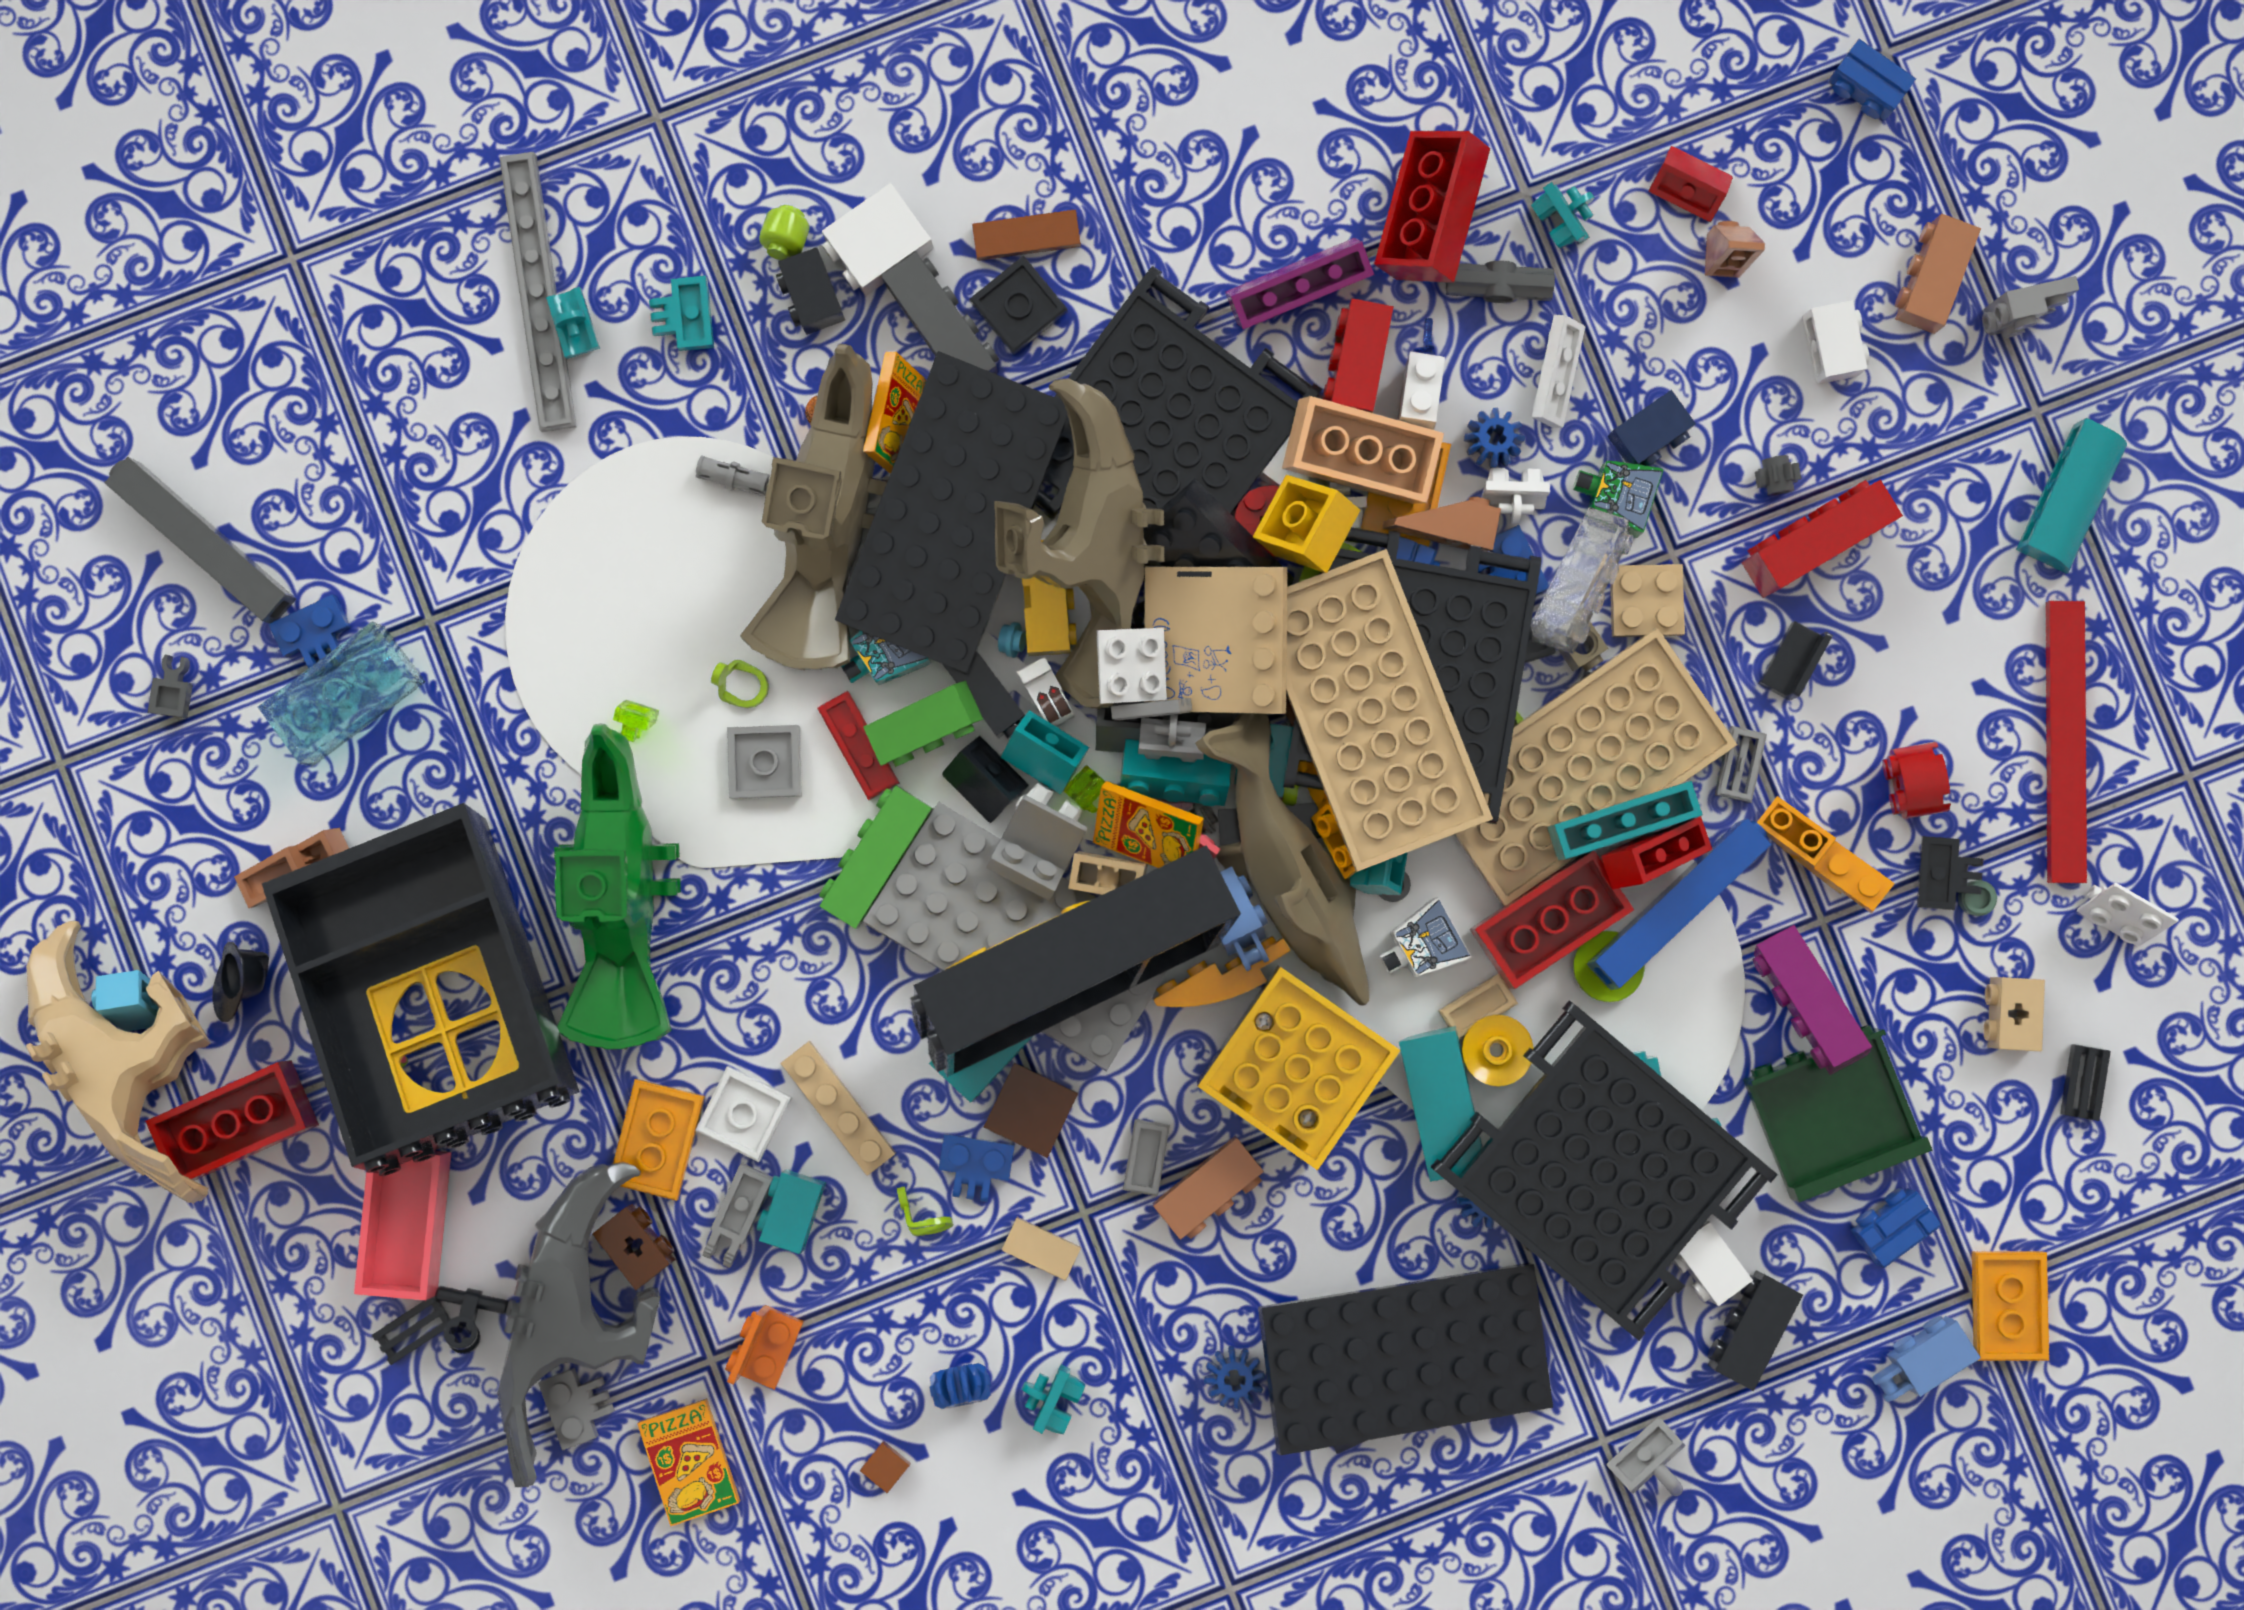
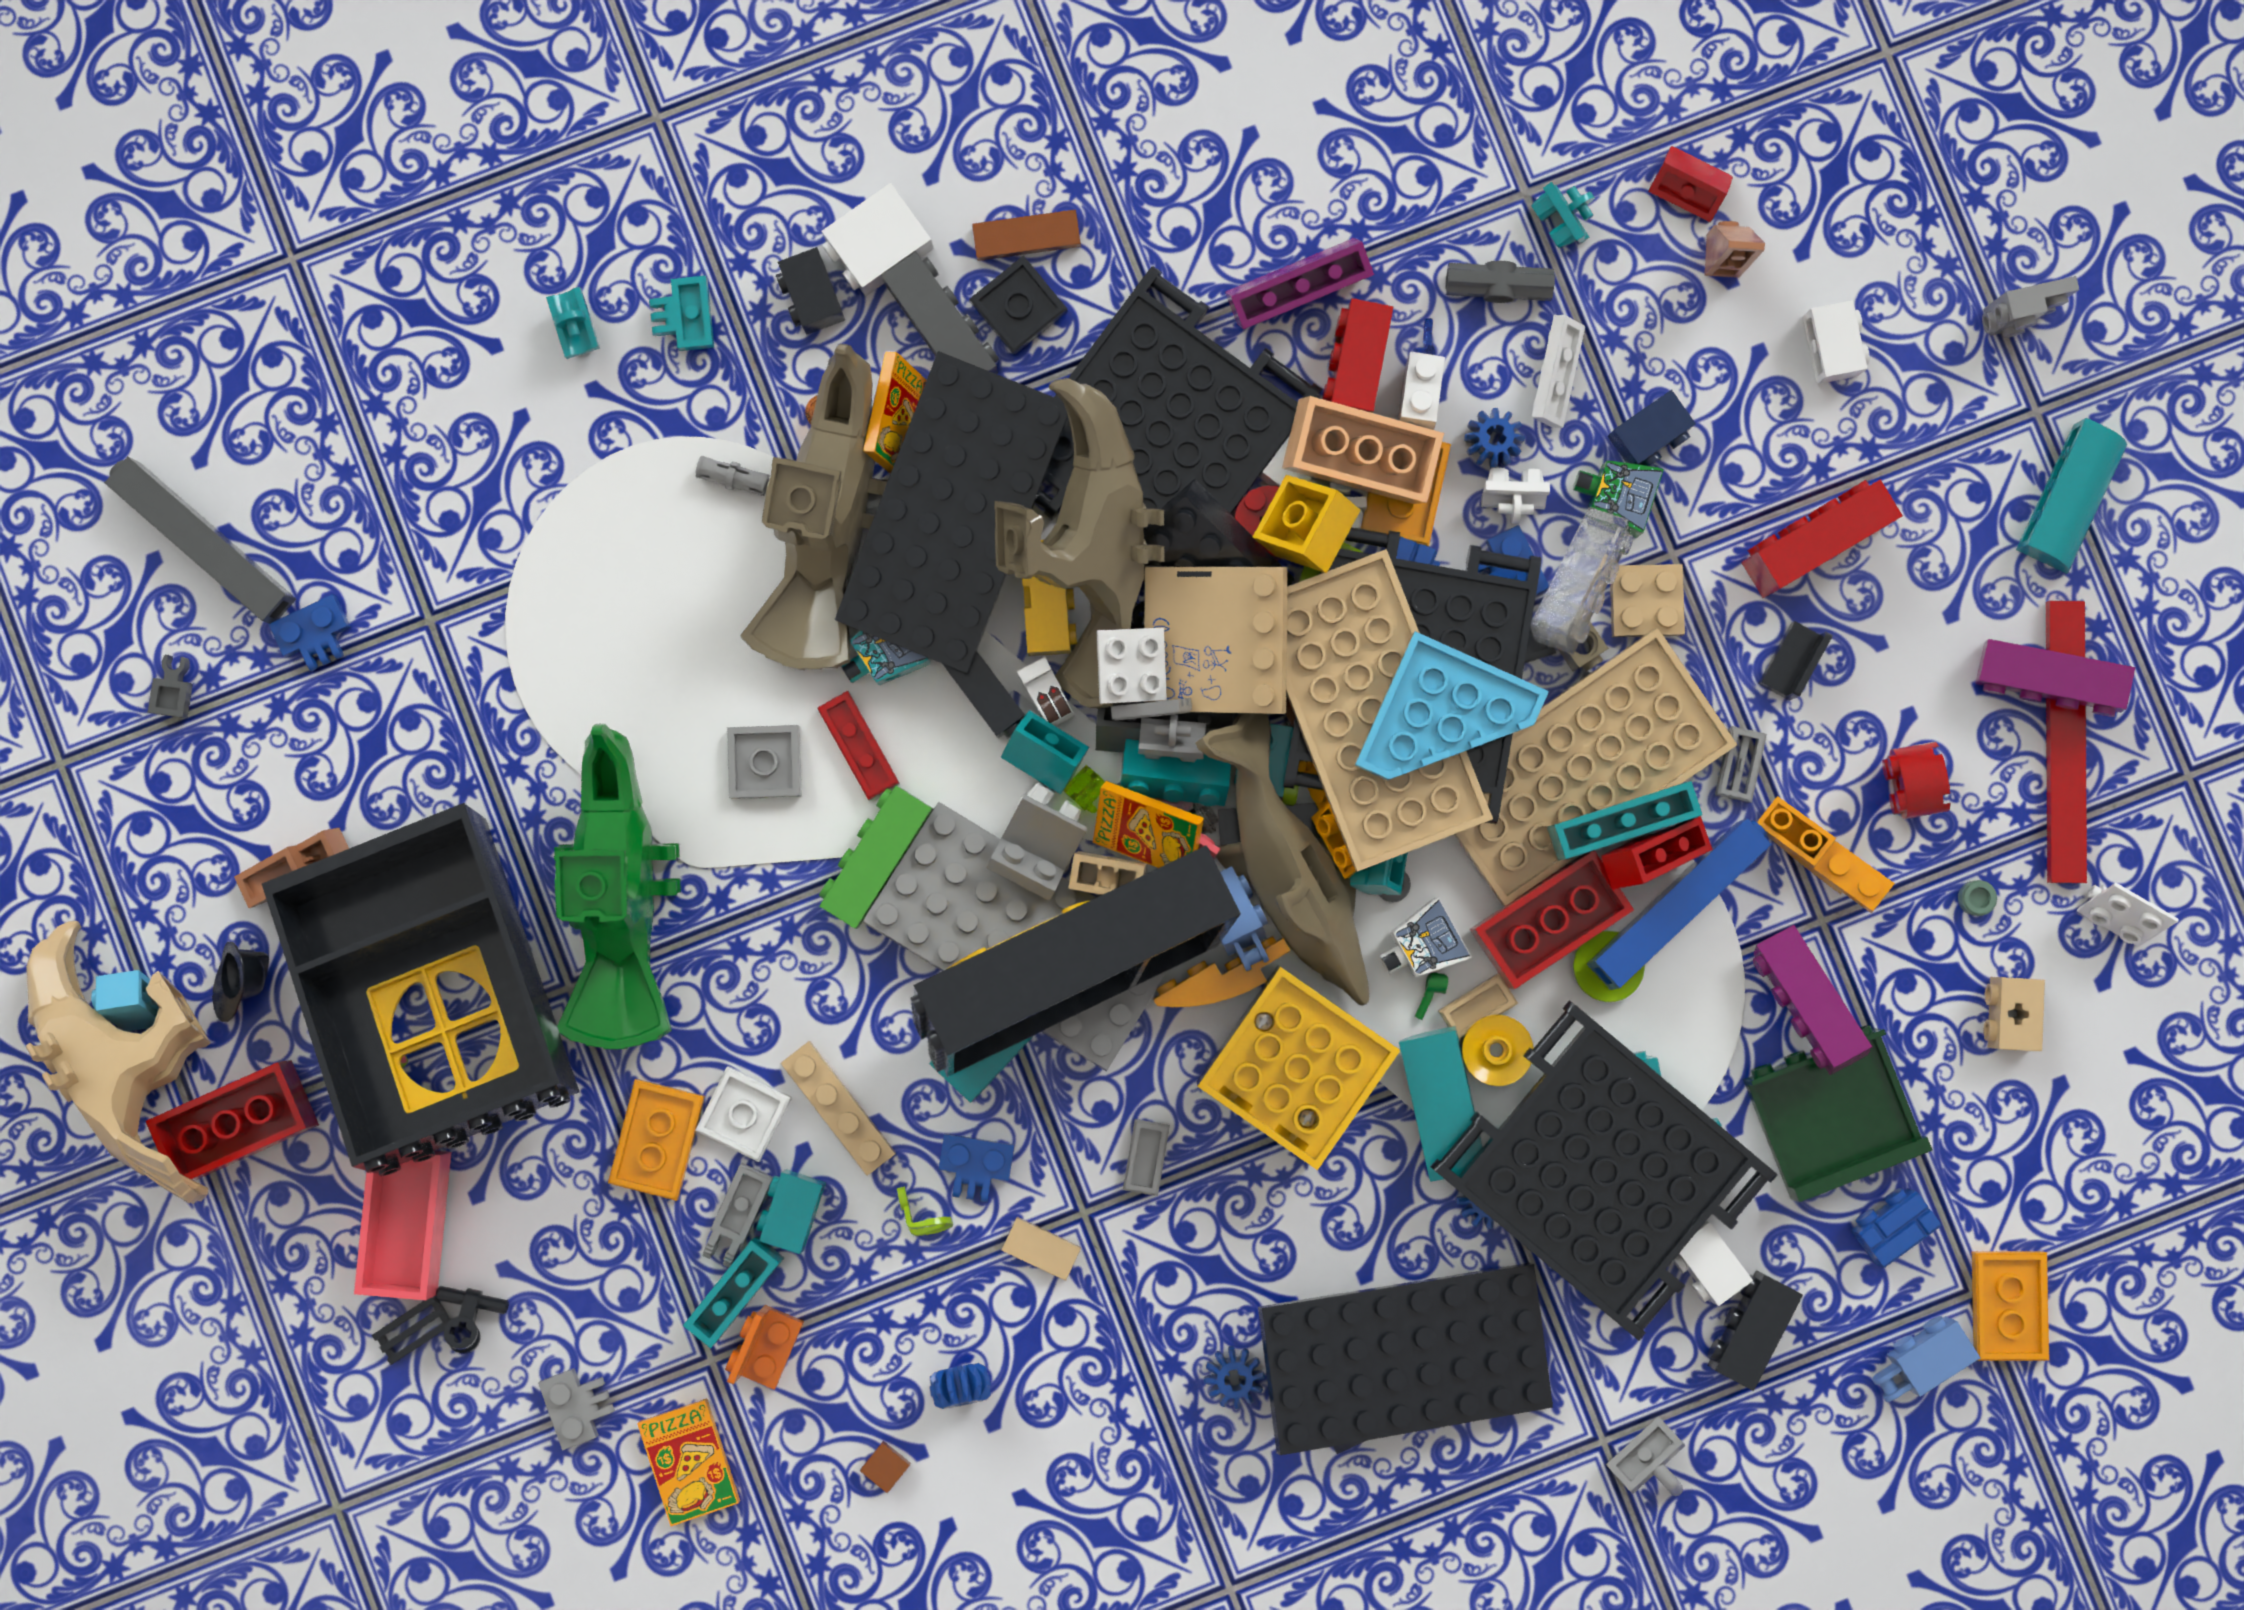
(341, 694): clear light blue brick -> none
(536, 283): light grey tile -> none
(556, 1311): dark grey animal -> none
(618, 1236): reddish brown brick -> none
(634, 718): clear neon green tile -> none
(719, 678): lime piece -> none
(733, 1292): none -> teal brick
(784, 232): lime head -> none
(924, 724): bright green brick -> none
(984, 779): black panel -> none
(1011, 639): medium azure plate -> none
(1030, 1110): reddish brown tile -> none
(1062, 1385): teal hips -> none
(1209, 1189): nougat brick -> none
(1432, 206): red brick -> none
(1434, 983): none -> green hand
(1442, 707): none -> medium azure plate
(1453, 525): nougat slope -> none
(1778, 475): dark grey gear -> none
(1871, 80): blue brick -> none
(1936, 273): nougat brick -> none
(1944, 873): black hinge -> none
(2055, 676): none -> magenta brick
(2098, 1084): black tile -> none

